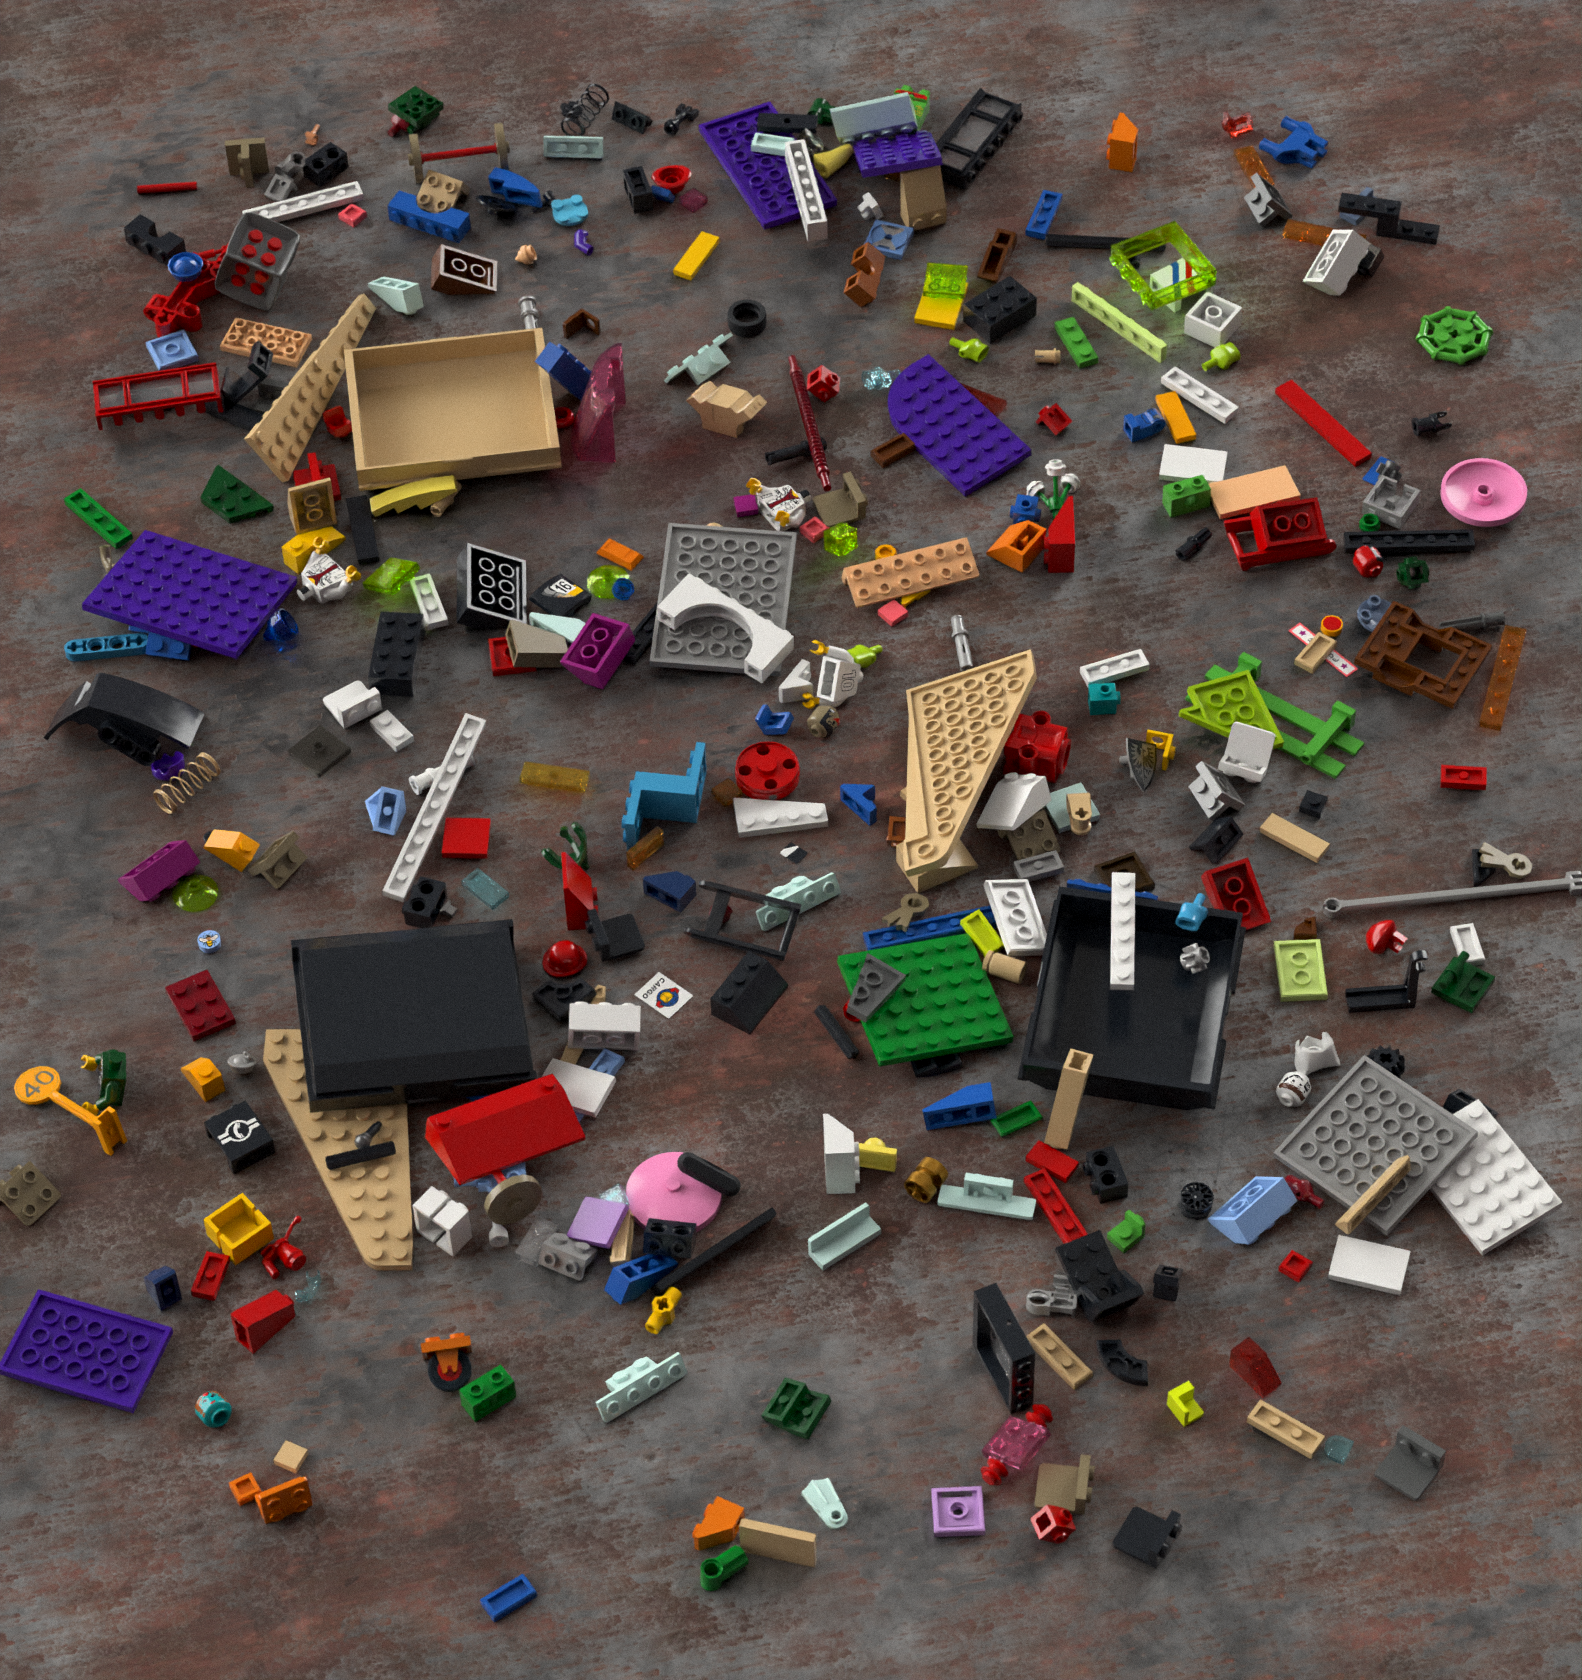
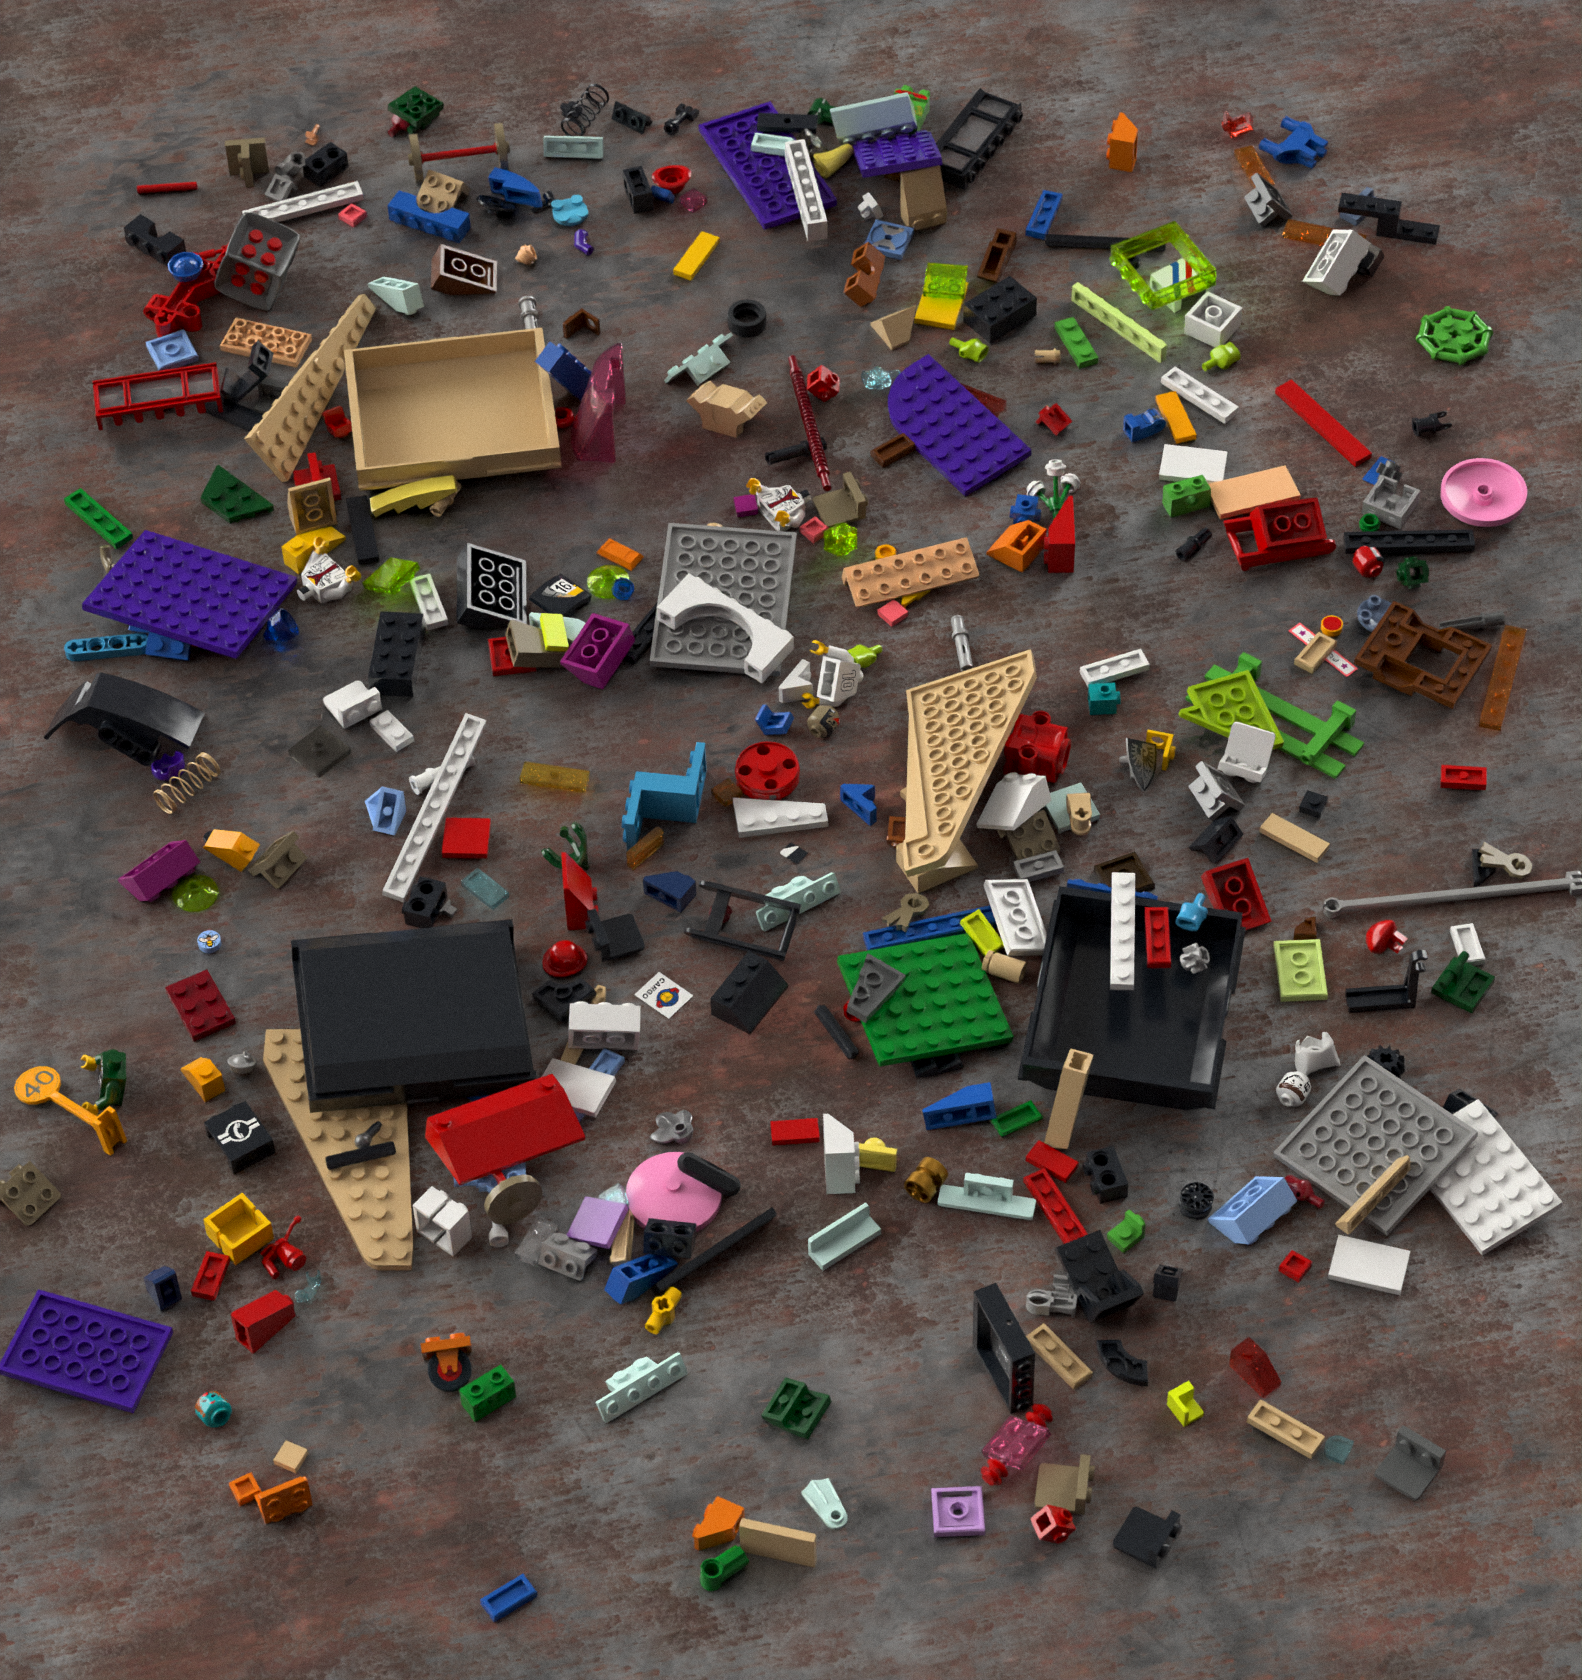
(554, 632): none -> neon yellow tile
(673, 1127): none -> flat silver plate
(794, 1131): none -> red tile
(896, 327): none -> tan slope
(1157, 937): none -> red tile

